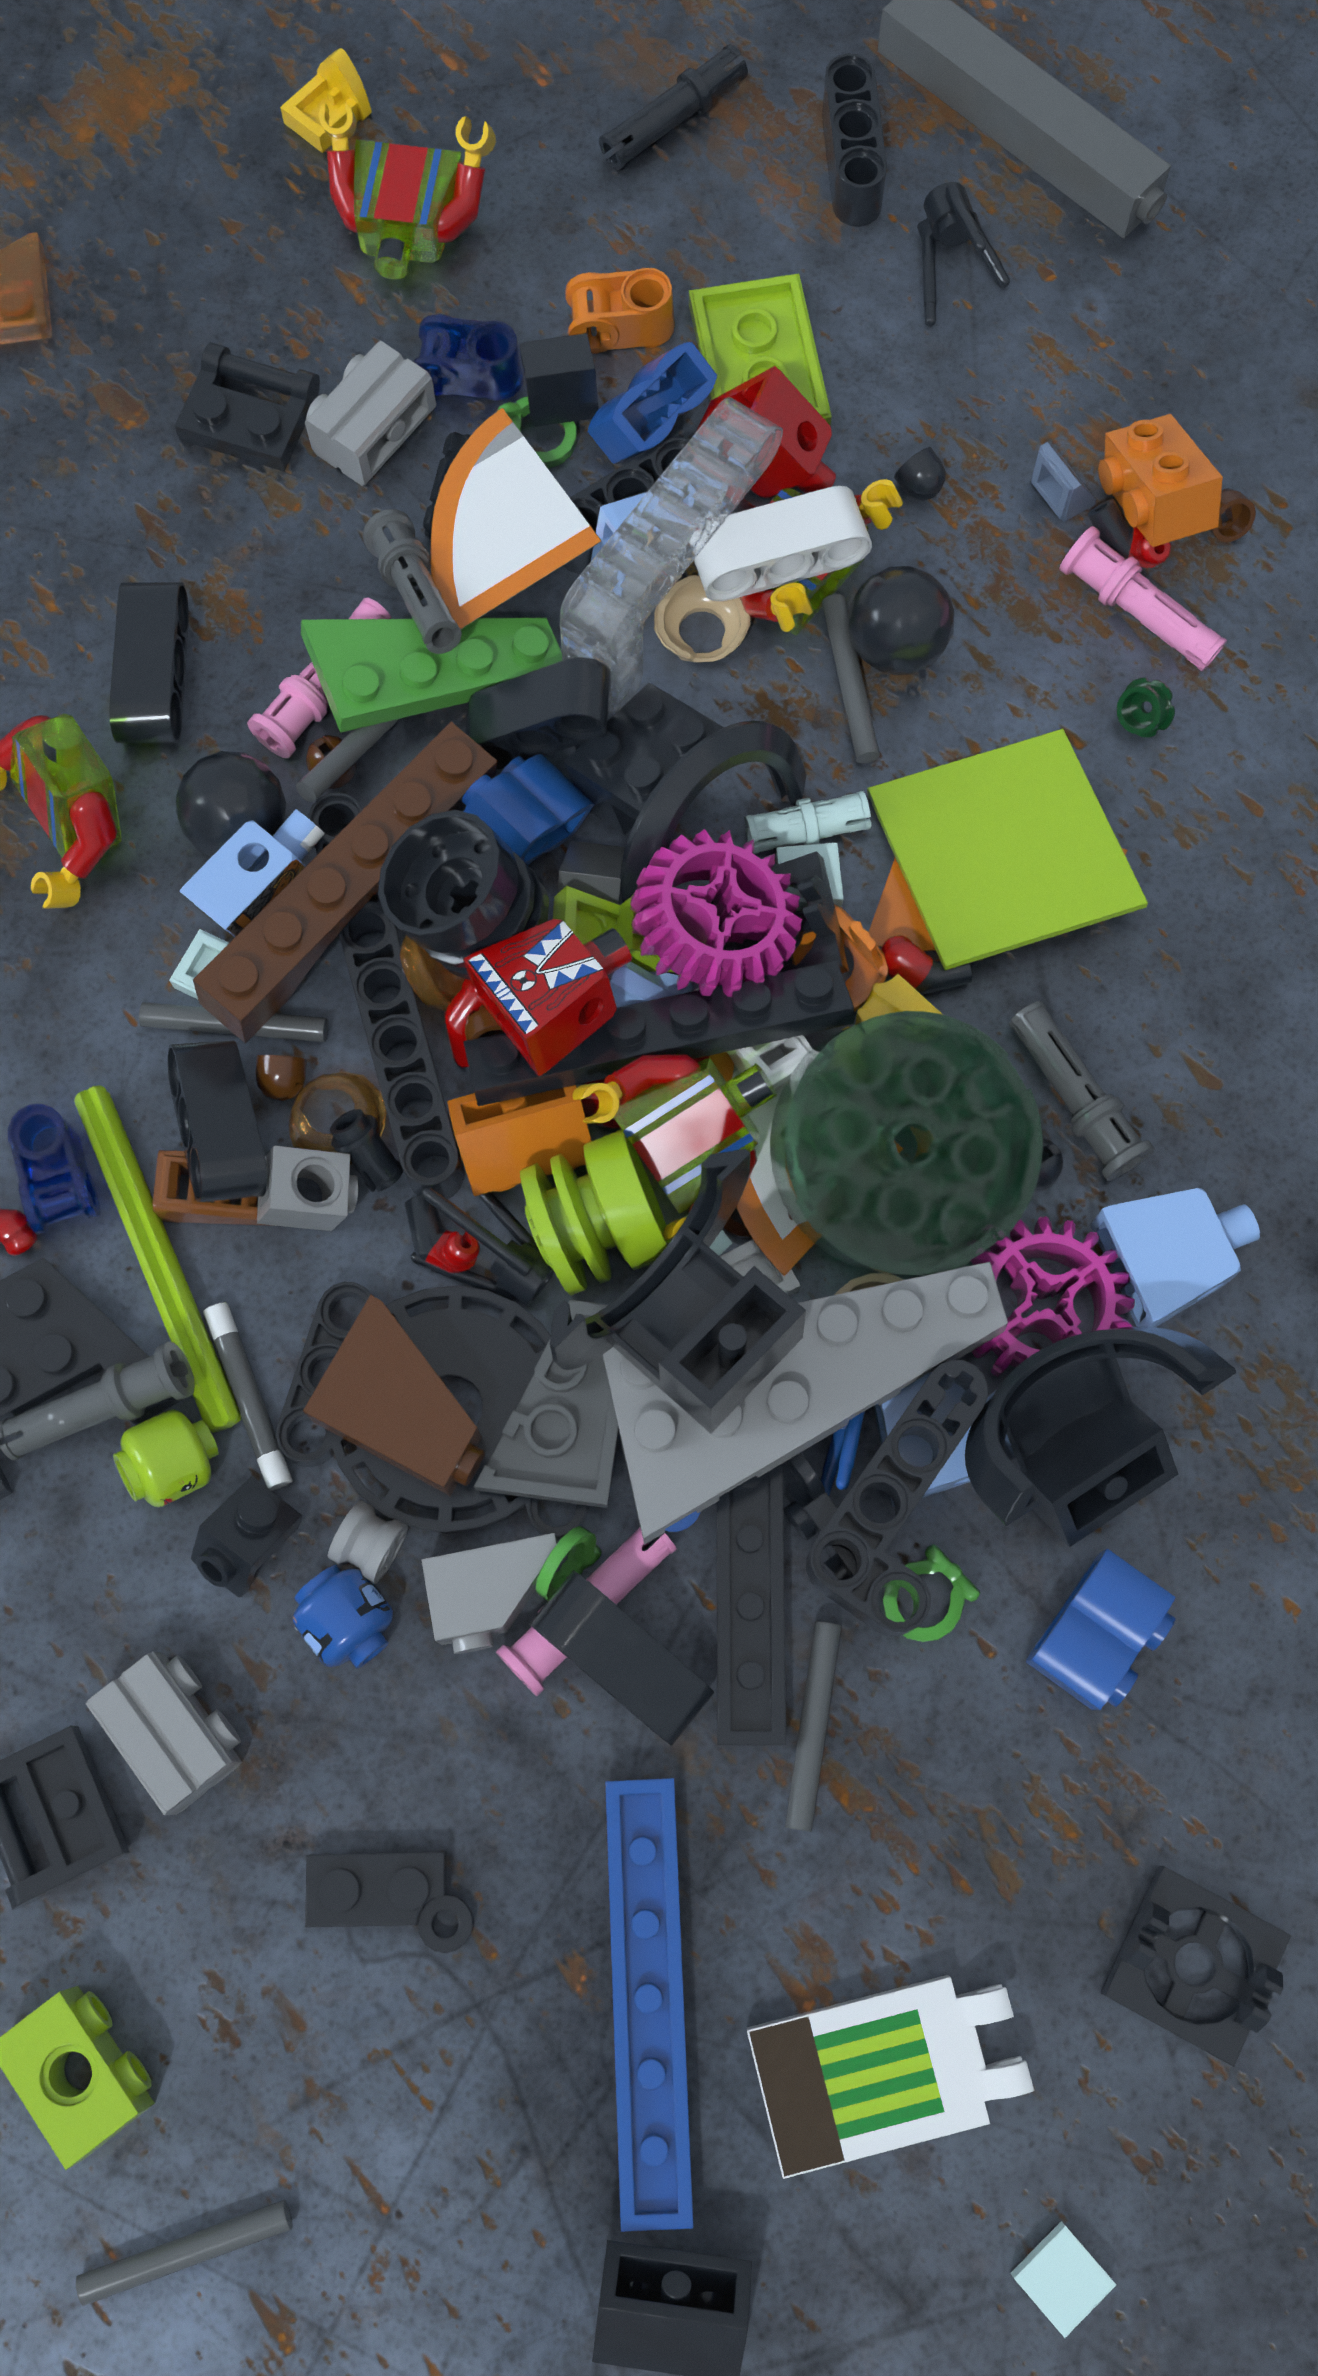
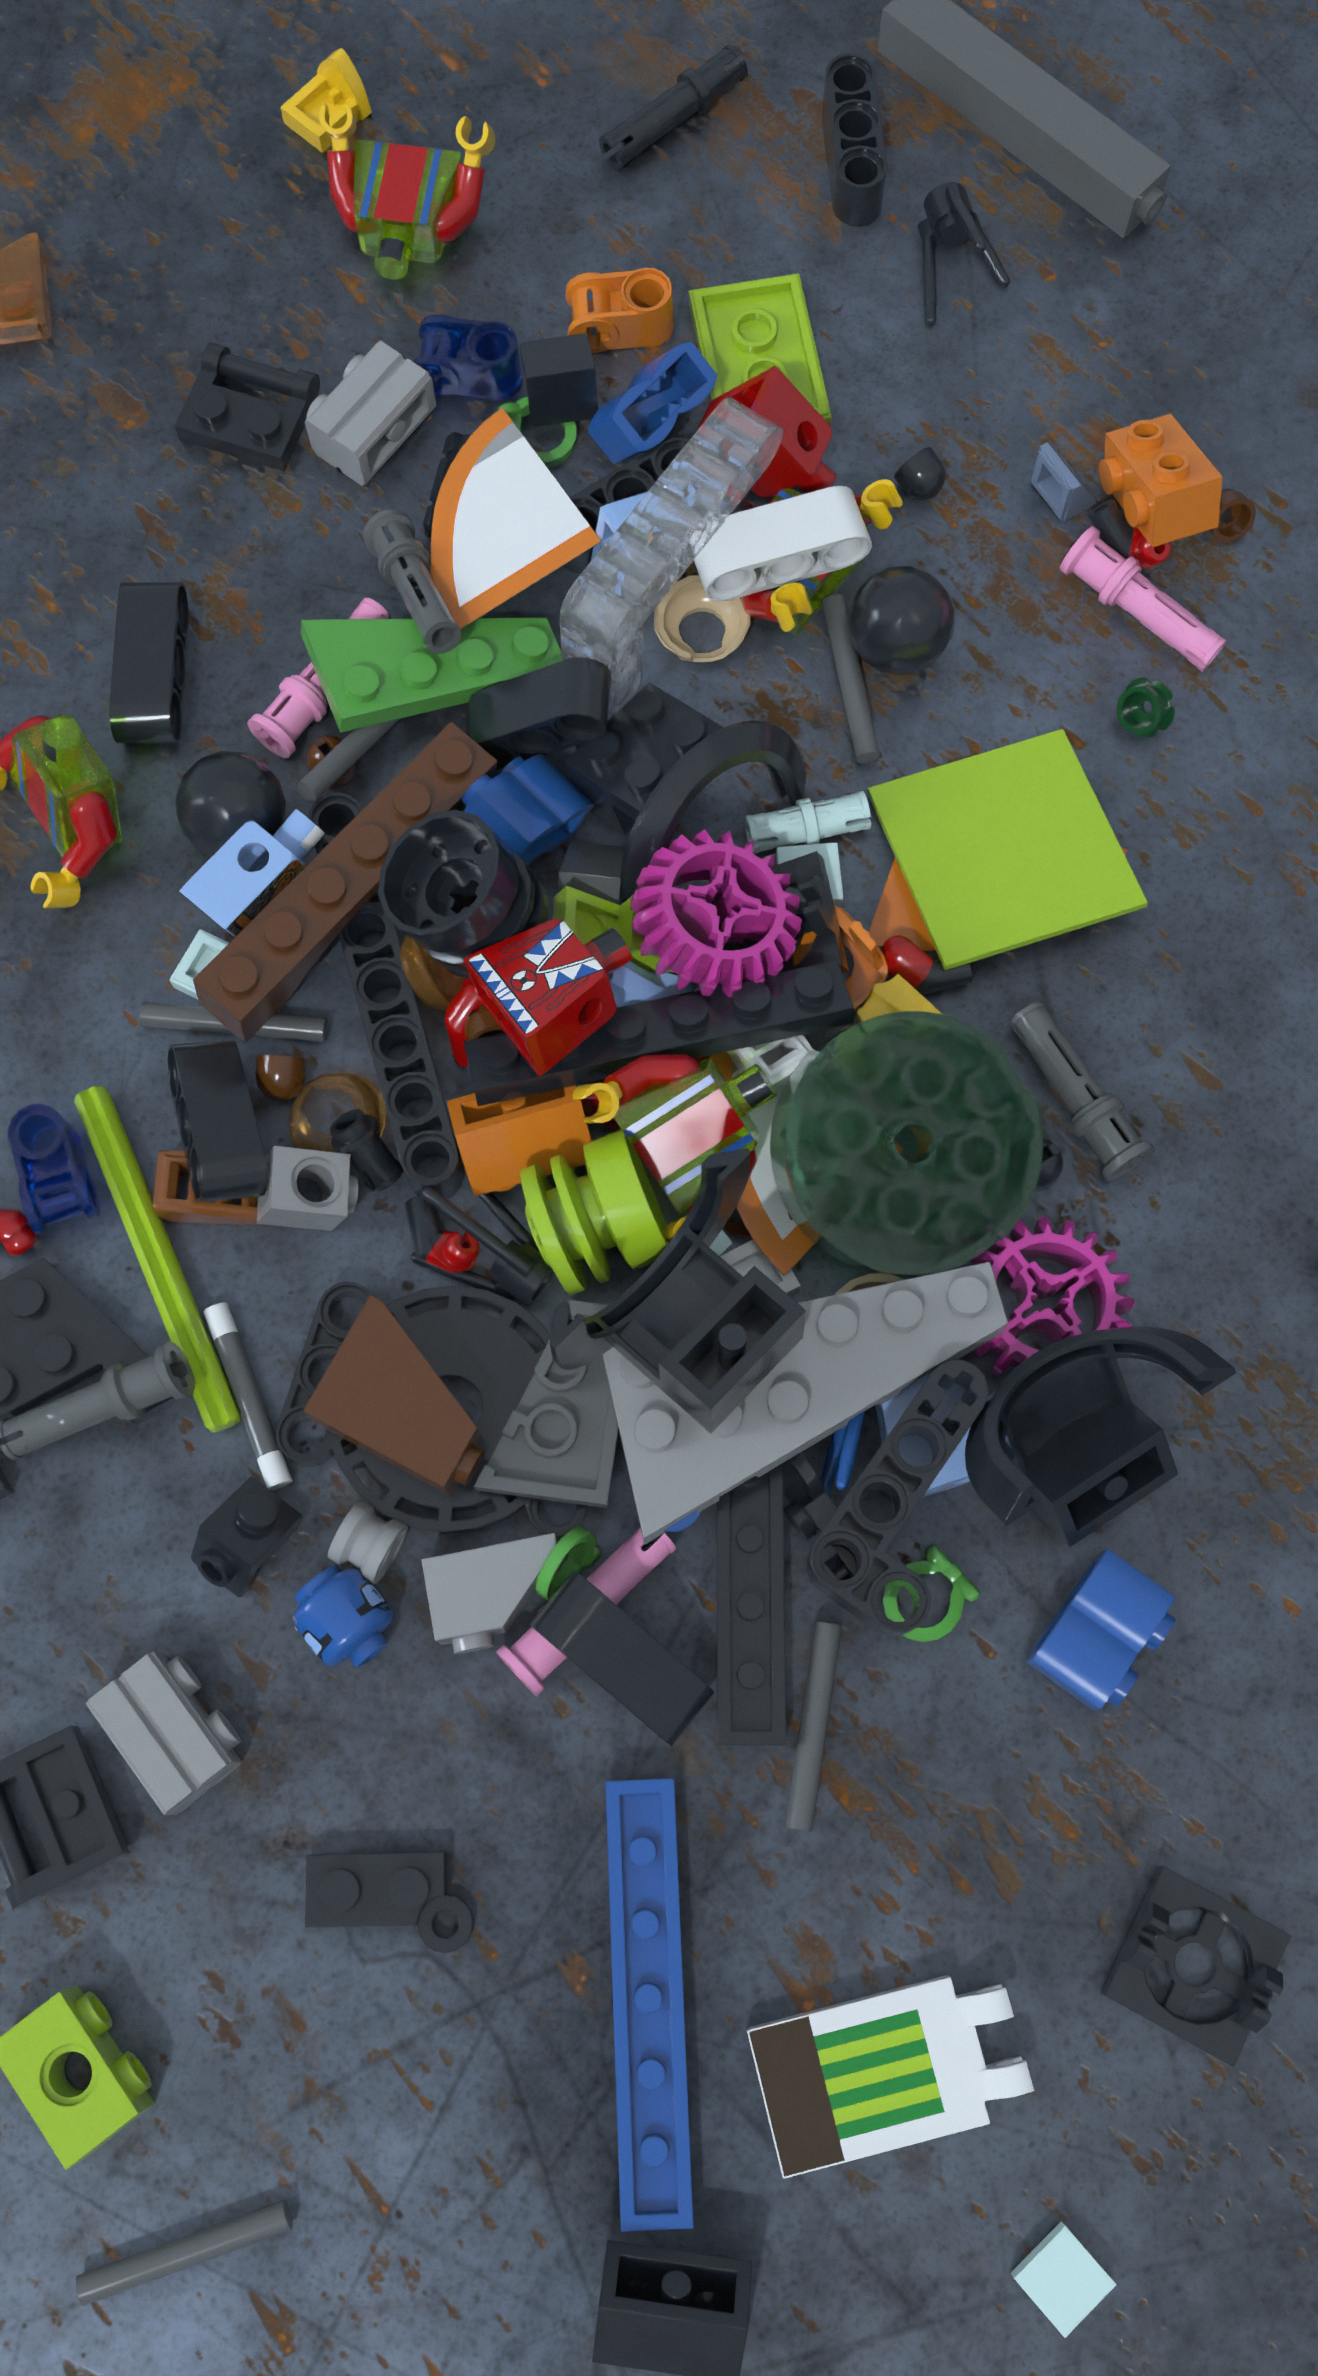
(165, 1458): lime head -> none
(1173, 1249): light blue torso -> none

